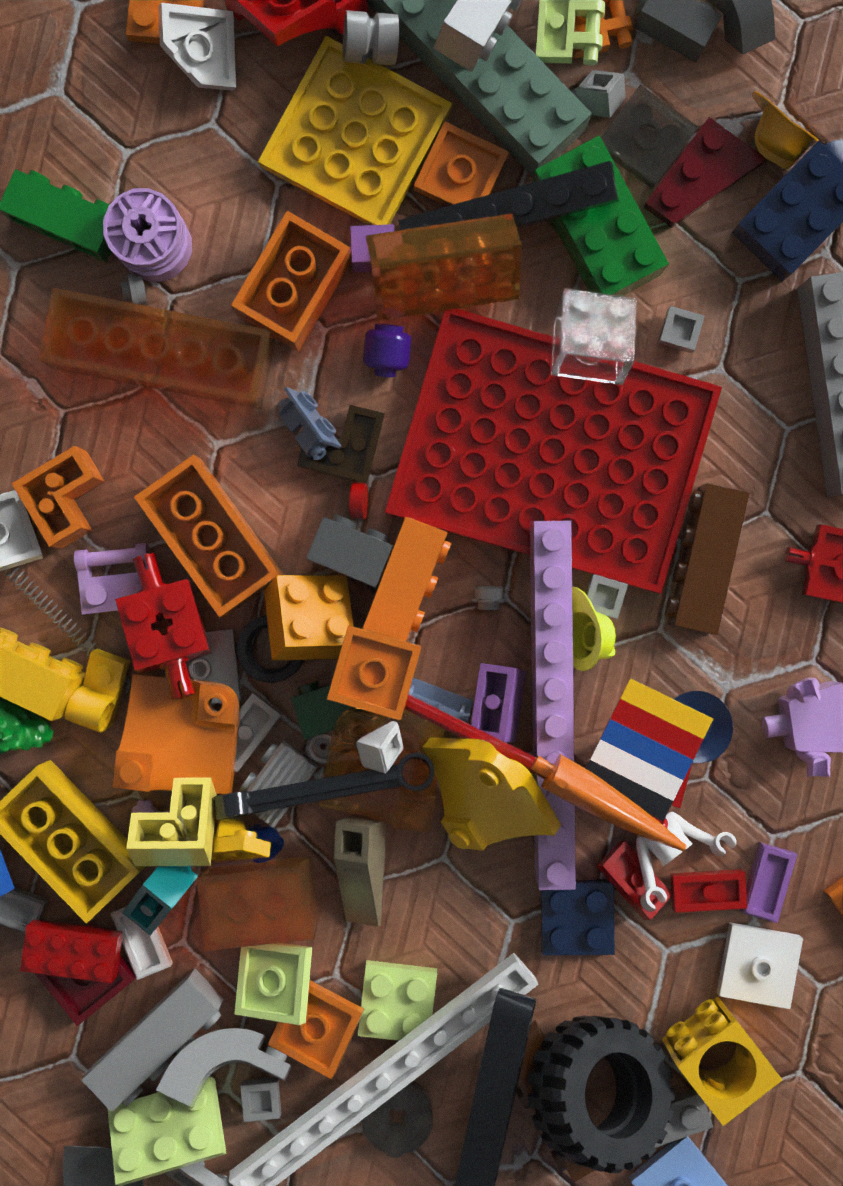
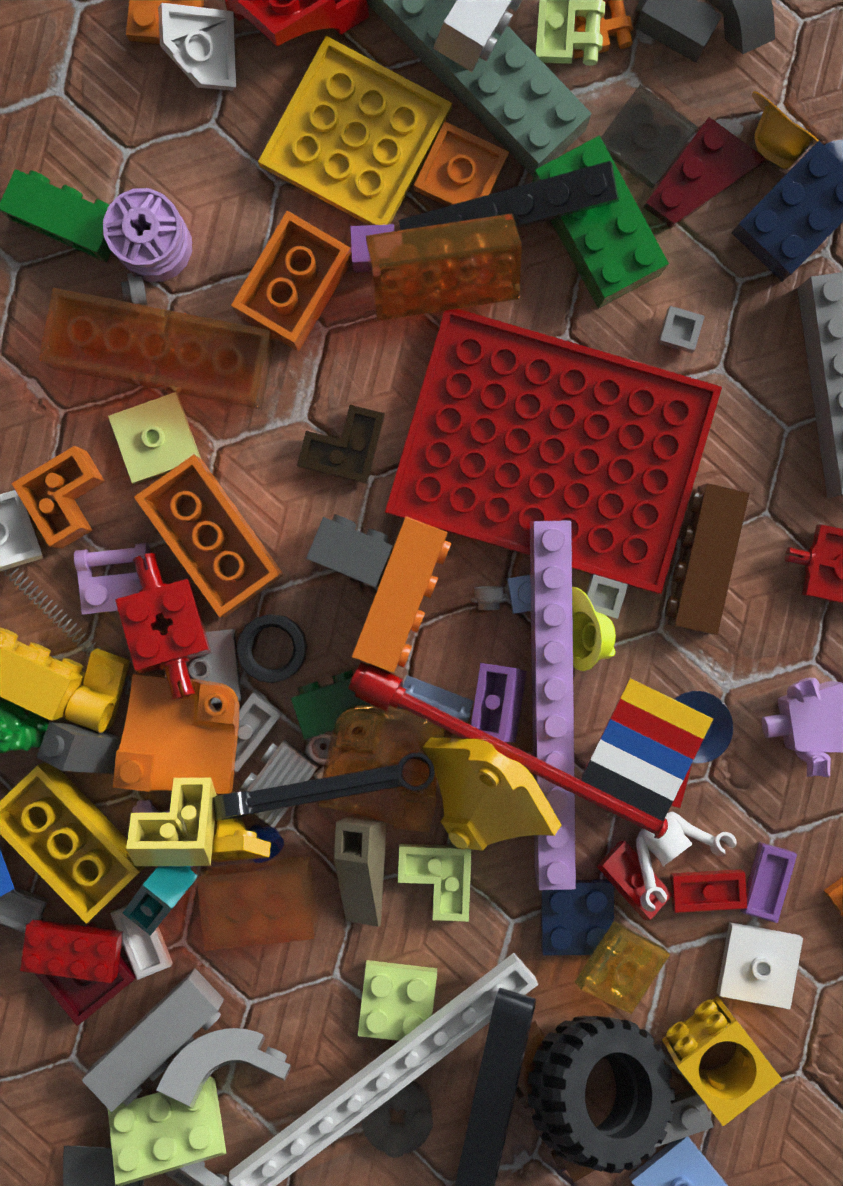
(79, 748): none -> dark grey brick
(153, 437): none -> yellowish green plate
(260, 1099): light grey plate -> none
(274, 982): yellowish green plate -> none
(301, 411): sand blue hinge -> none
(307, 616): light orange brick -> none
(324, 1036): orange plate -> none
(358, 501): red tile -> none
(370, 38): light grey wheel -> none
(374, 672): orange plate -> none
(381, 747): white slope -> none
(387, 349): dark purple head -> none
(445, 868): none -> yellowish green plate
(520, 593): none -> light blue plate
(594, 336): clear brick -> none
(600, 799): orange piece -> none
(602, 92): light grey slope -> none
(622, 967): none -> clear yellow plate

